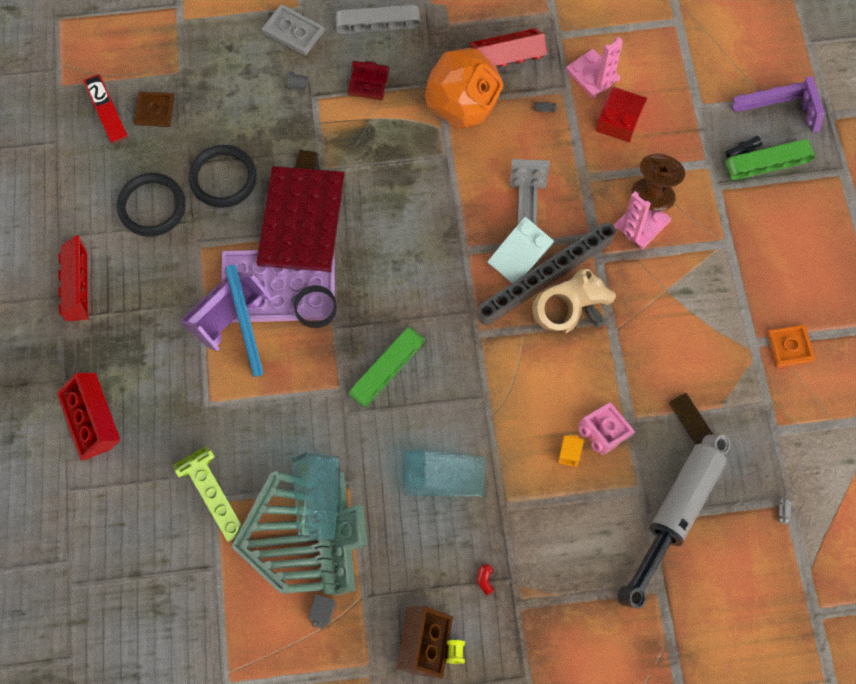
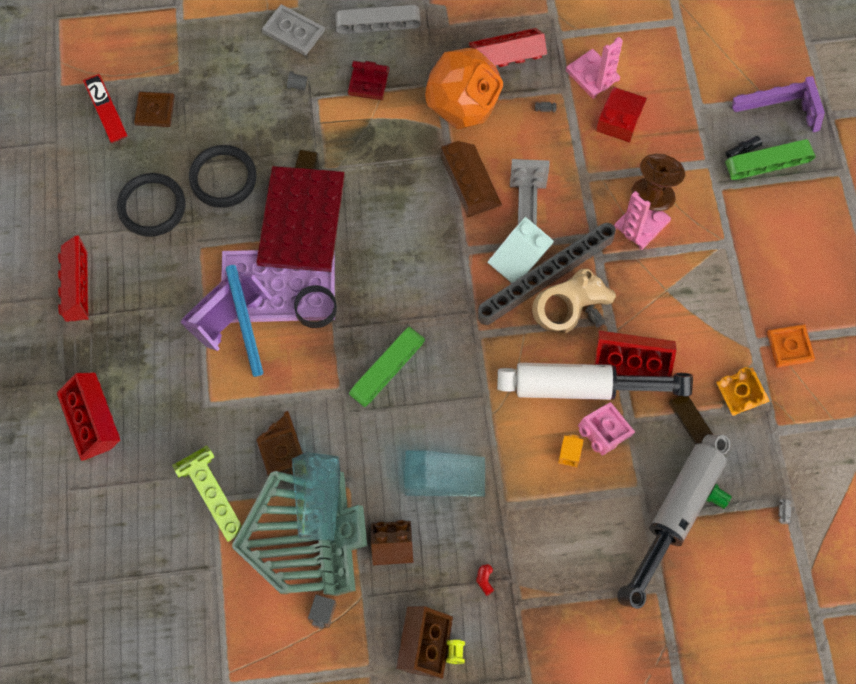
(279, 446): none -> reddish brown wing
(391, 542): none -> reddish brown slope
(469, 178): none -> reddish brown slope
(584, 381): none -> white piece
(635, 354): none -> red slope
(719, 497): none -> green bush
(742, 391): none -> light orange slope

